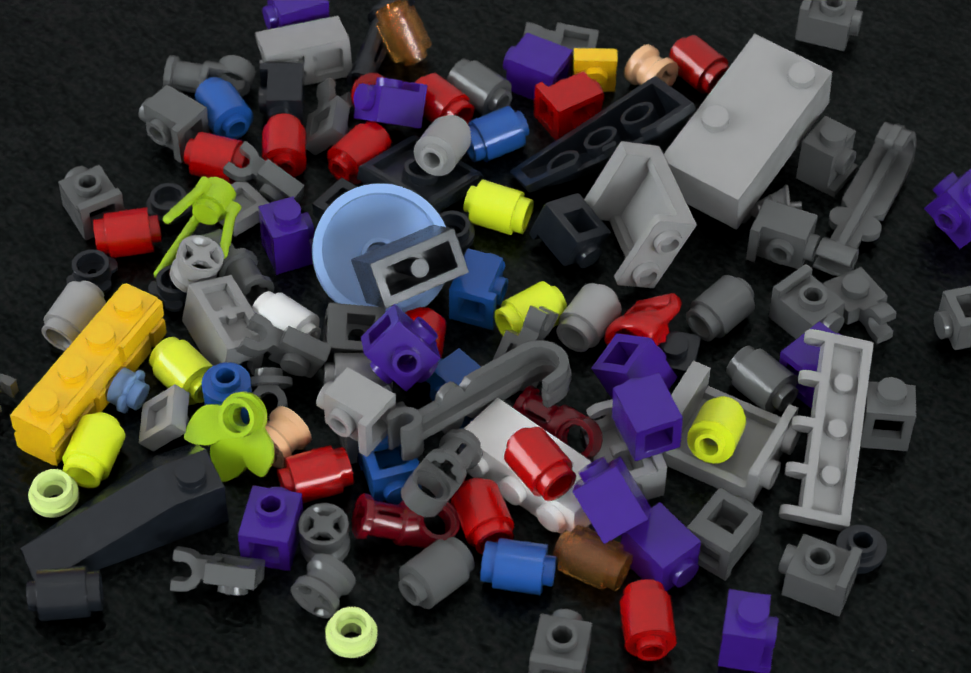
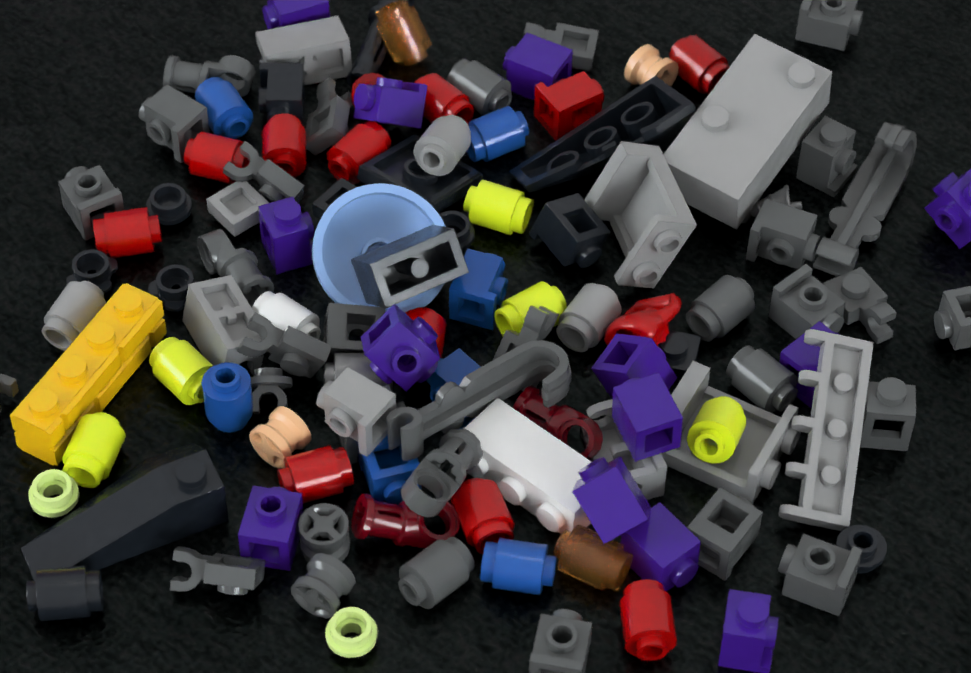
(128, 390): medium blue plate -> none
(164, 418): light grey plate -> none
(196, 261): light grey wheel -> none
(211, 203): lime plant -> none
(231, 441): lime plate -> none
(540, 463): red brick -> none
(598, 65): yellow plate -> none

